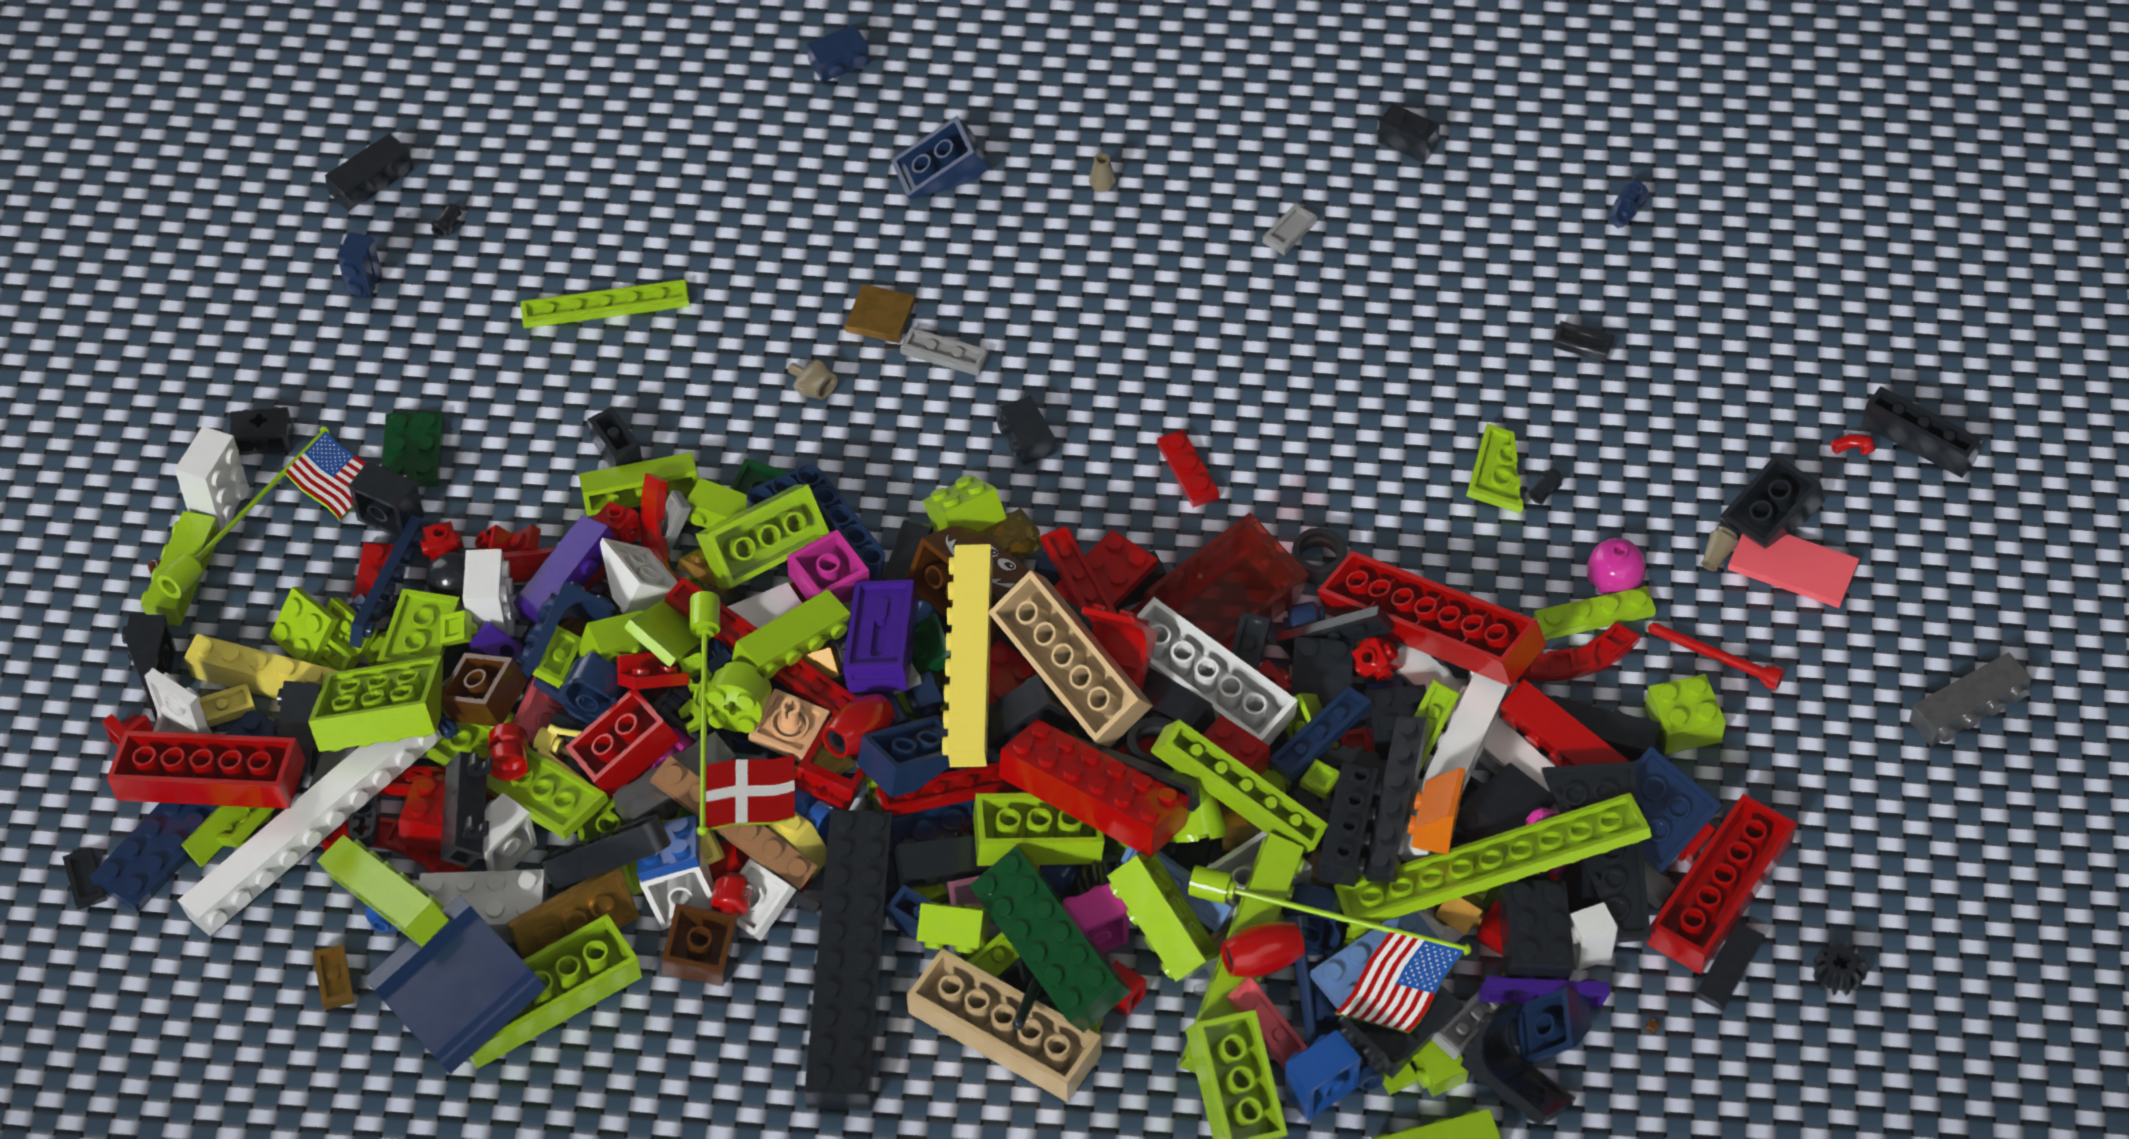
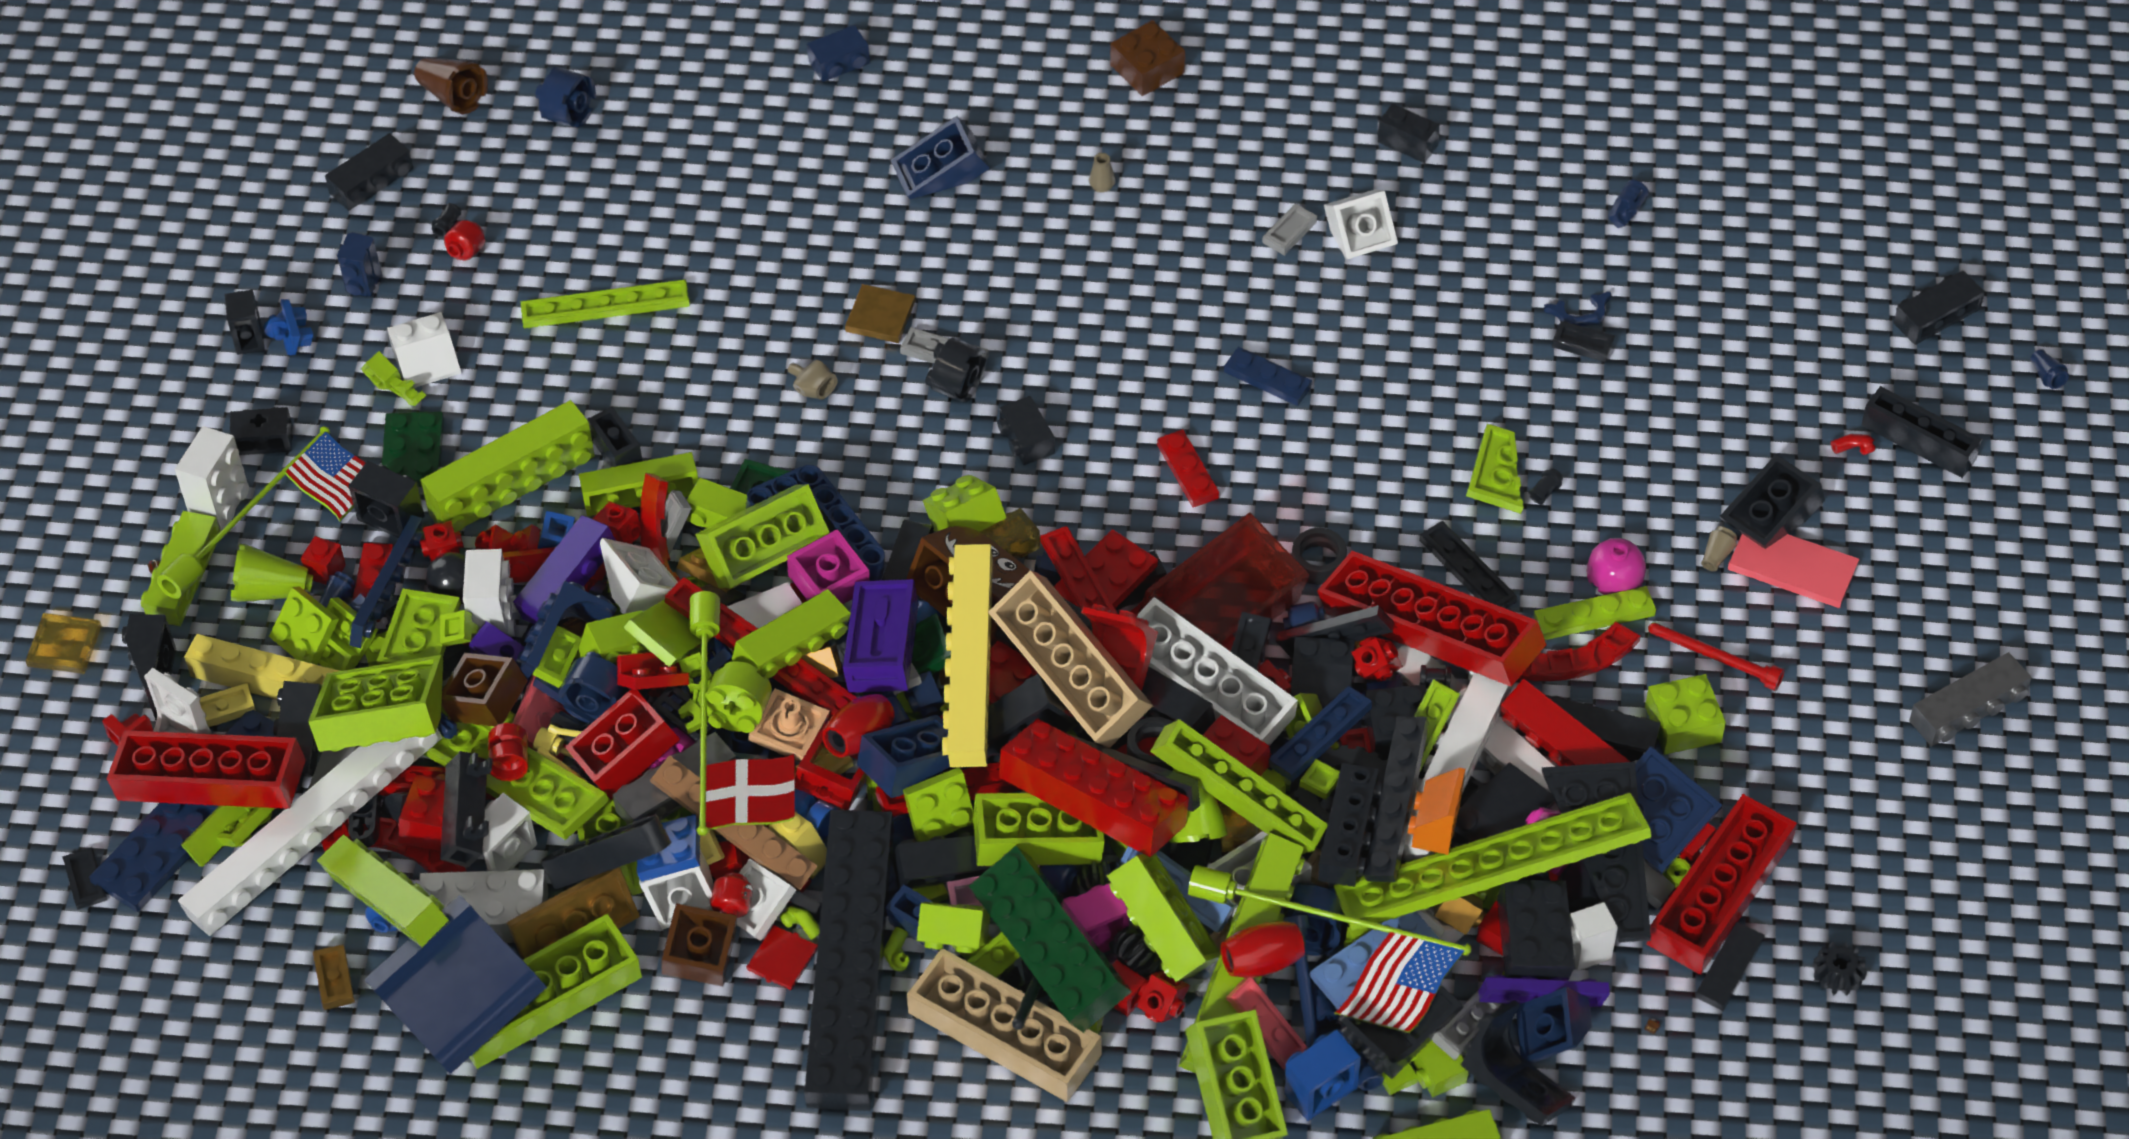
(63, 643): none -> clear yellow tile
(244, 322): none -> black brick
(266, 576): none -> lime cone
(286, 325): none -> blue hips
(323, 559): none -> red brick
(339, 586): none -> dark blue cone
(387, 376): none -> lime piece
(394, 804): none -> black tile
(424, 350): none -> white slope
(453, 82): none -> reddish brown cone
(464, 240): none -> red head
(509, 467): none -> lime brick
(554, 529): none -> blue brick
(566, 97): none -> dark blue brick
(782, 957): none -> red piece
(800, 917): none -> lime arm
(893, 950): none -> lime arm
(939, 805): none -> lime plate
(956, 369): none -> black brick
(1133, 952): none -> black gear
(1147, 57): none -> reddish brown brick
(1162, 997): none -> red brick
(1267, 376): none -> dark blue plate
(1361, 223): none -> white slope
(1438, 674): none -> black bush
(1466, 566): none -> black tile
(1584, 320): none -> dark blue helmet
(1678, 866): none -> lime plate
(1938, 307): none -> black brick
(2049, 369): none -> dark blue cone

